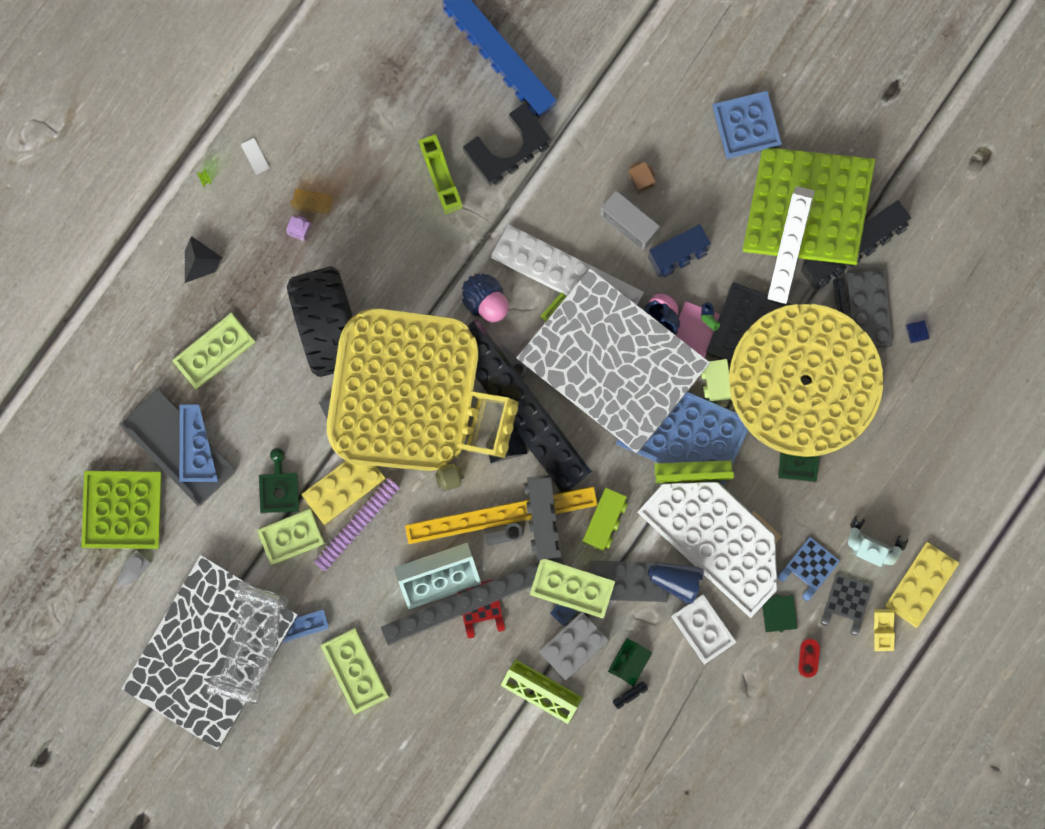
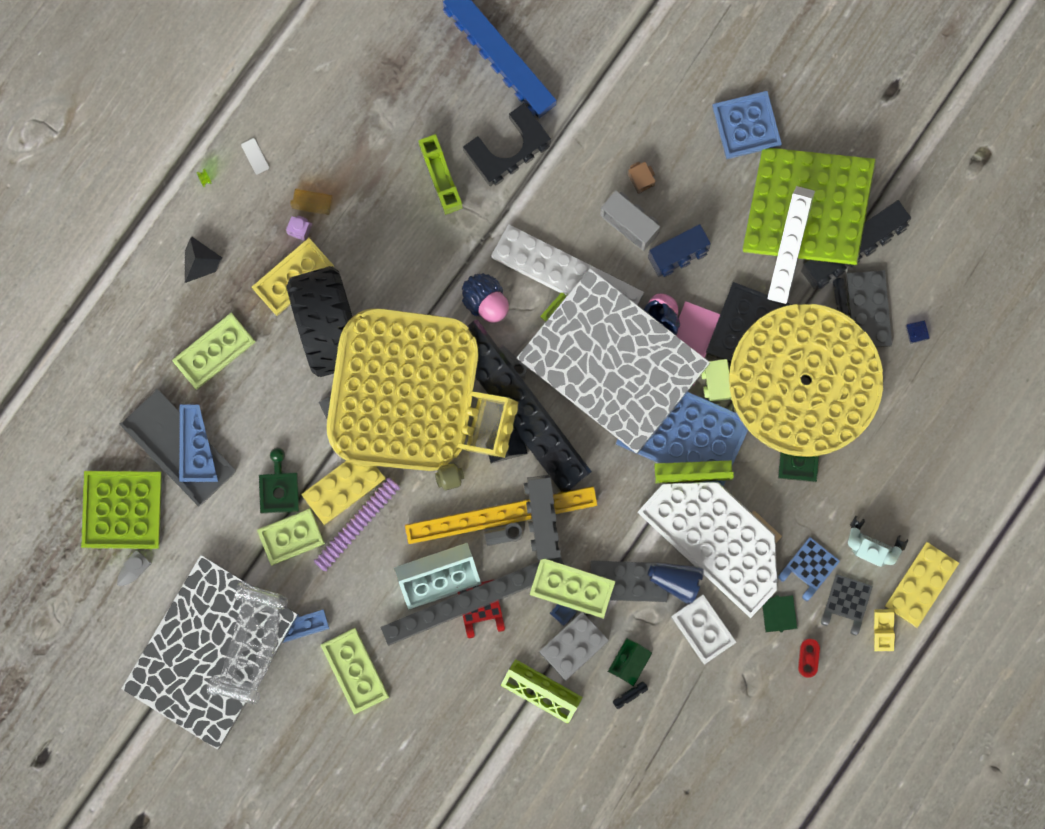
(273, 285): none -> light yellow plate
(605, 520): lime brick -> none
(707, 316): arm -> none

